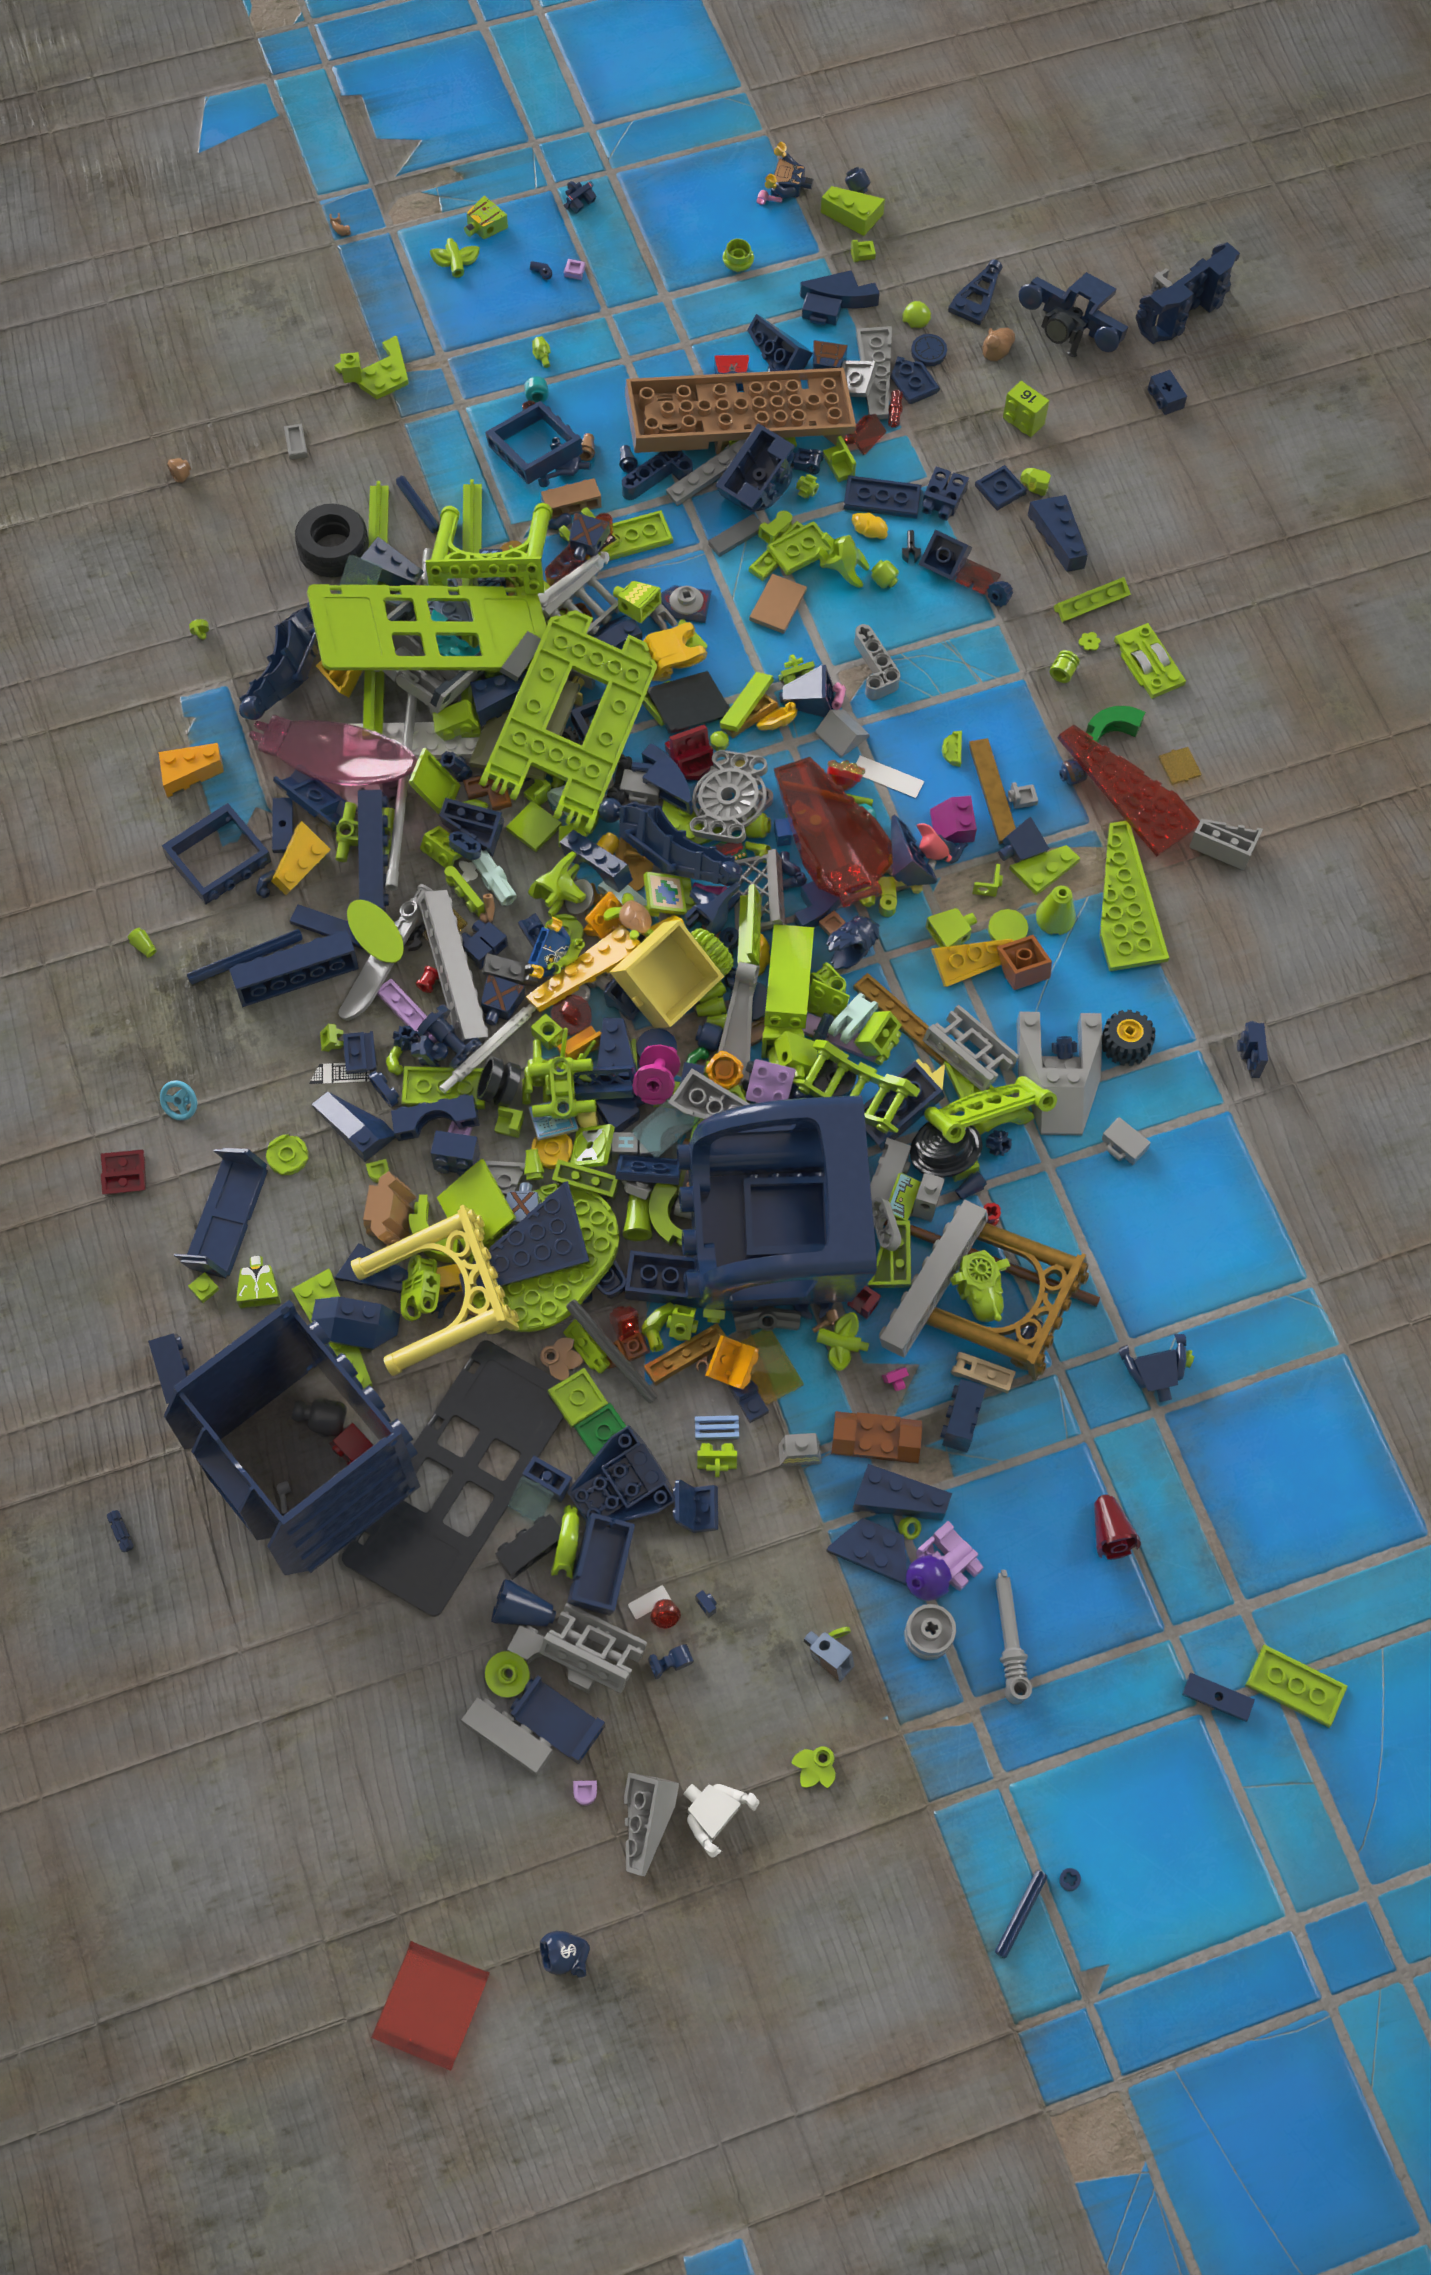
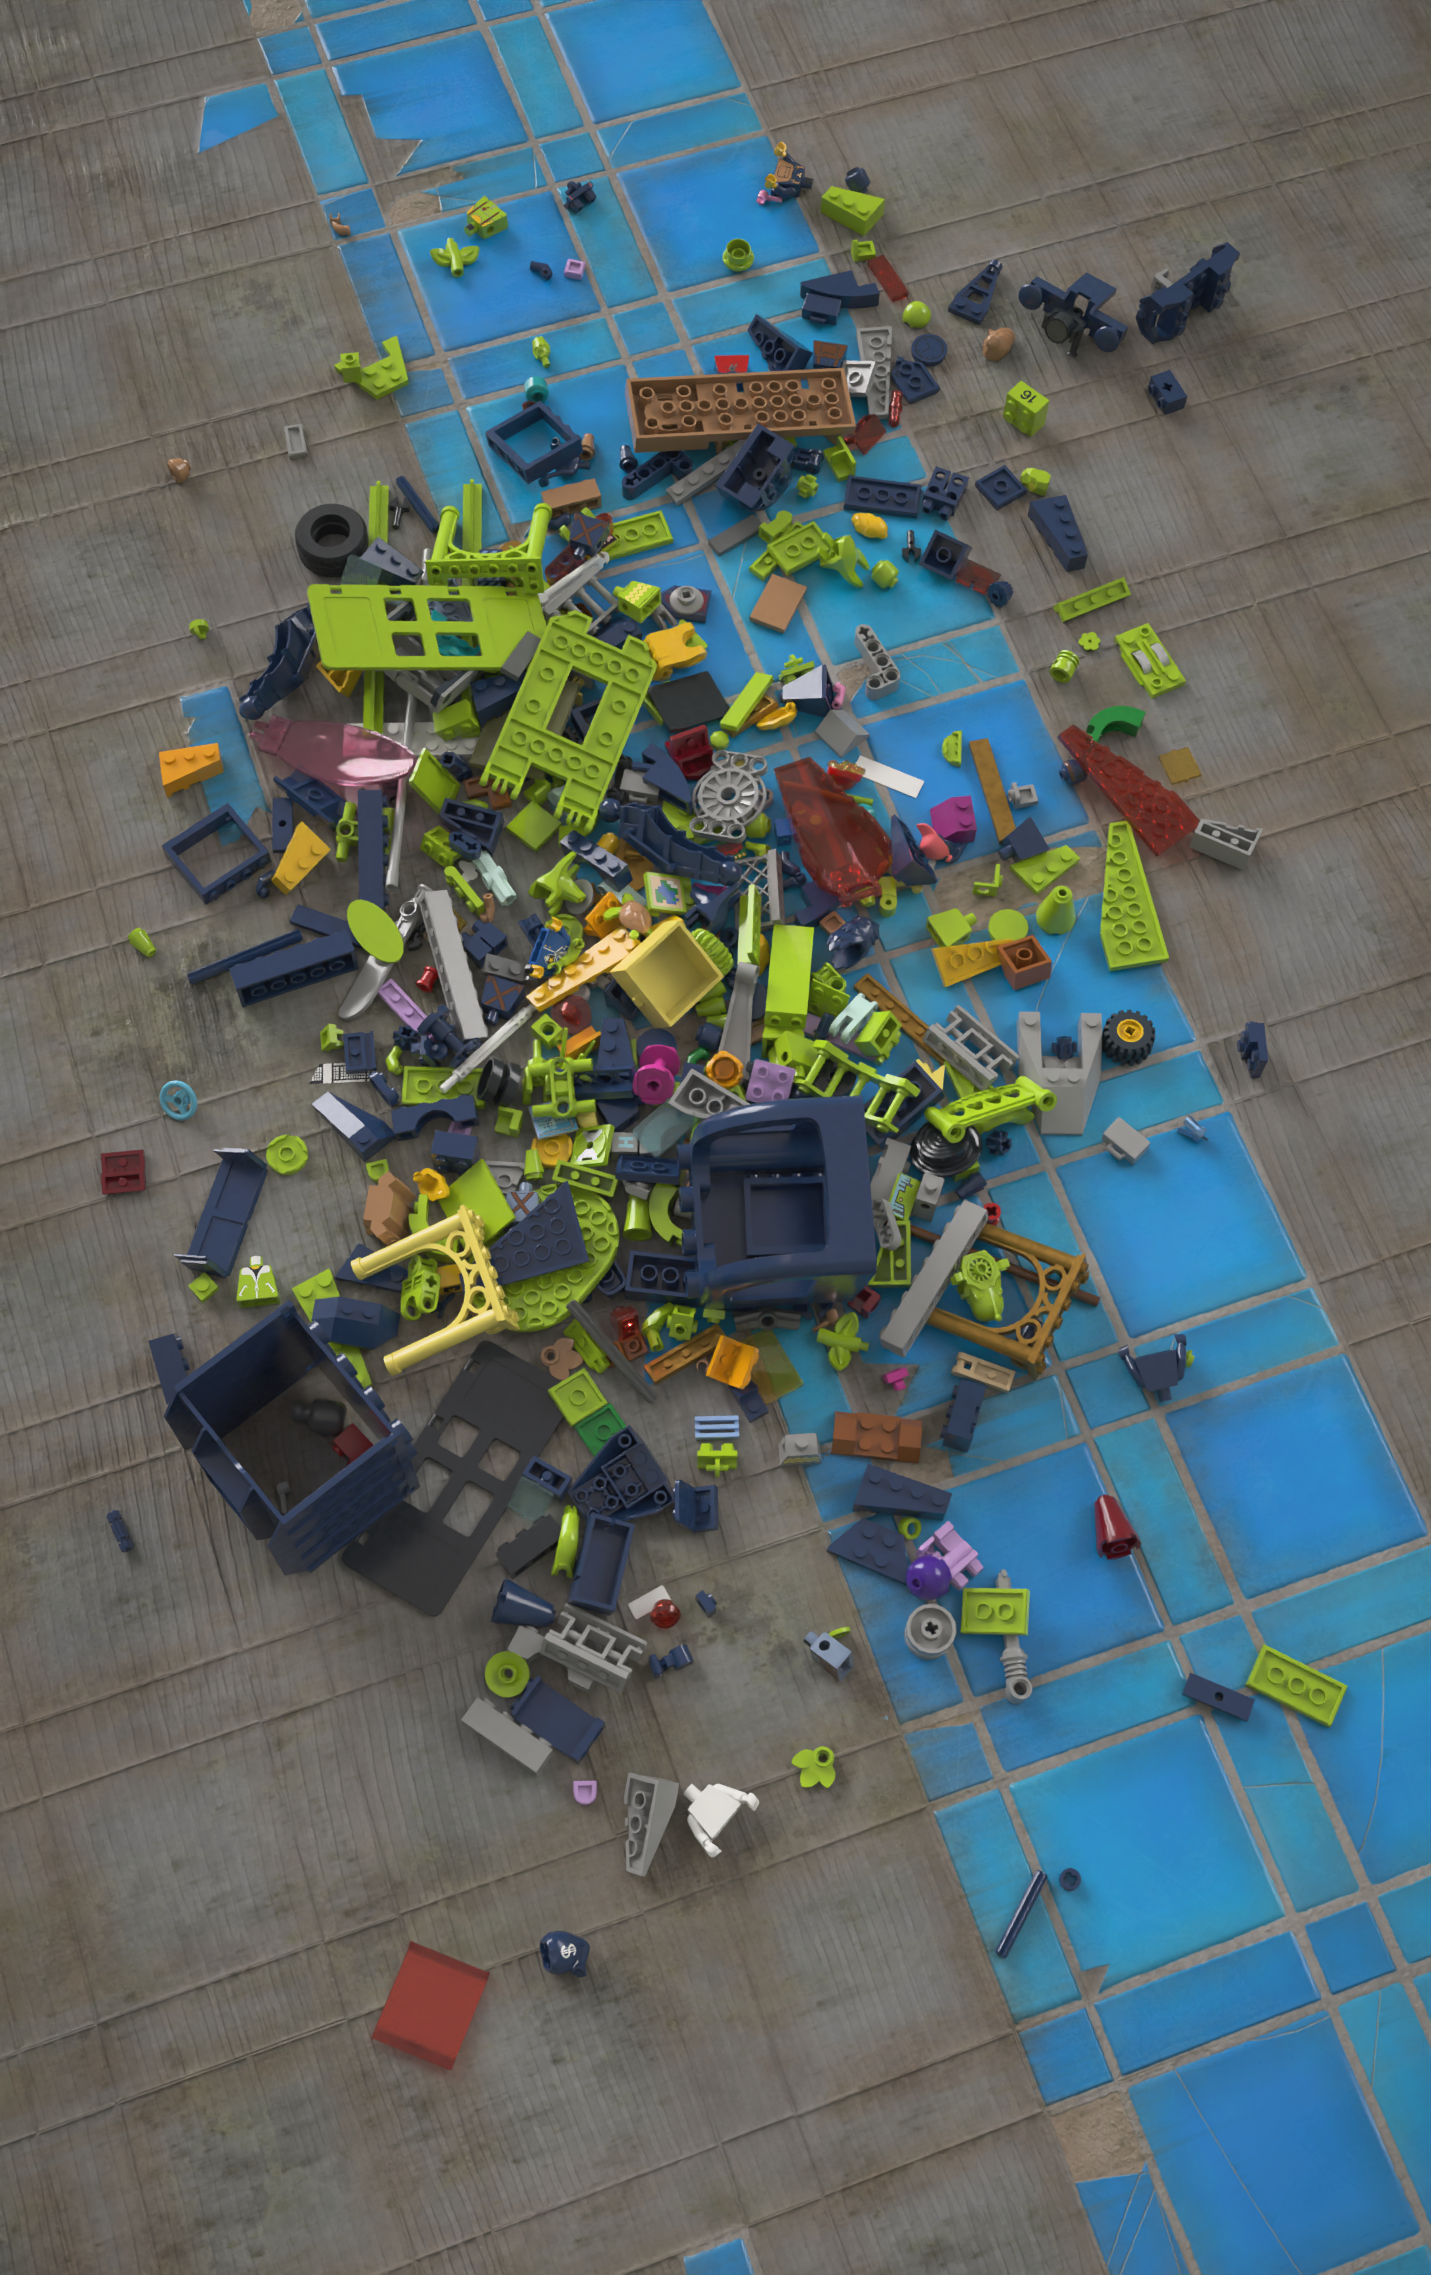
(405, 507): none -> black bar
(431, 1184): none -> yellow arm
(888, 278): none -> clear red tile
(995, 1611): none -> lime tile
(1197, 1131): none -> flat silver piece

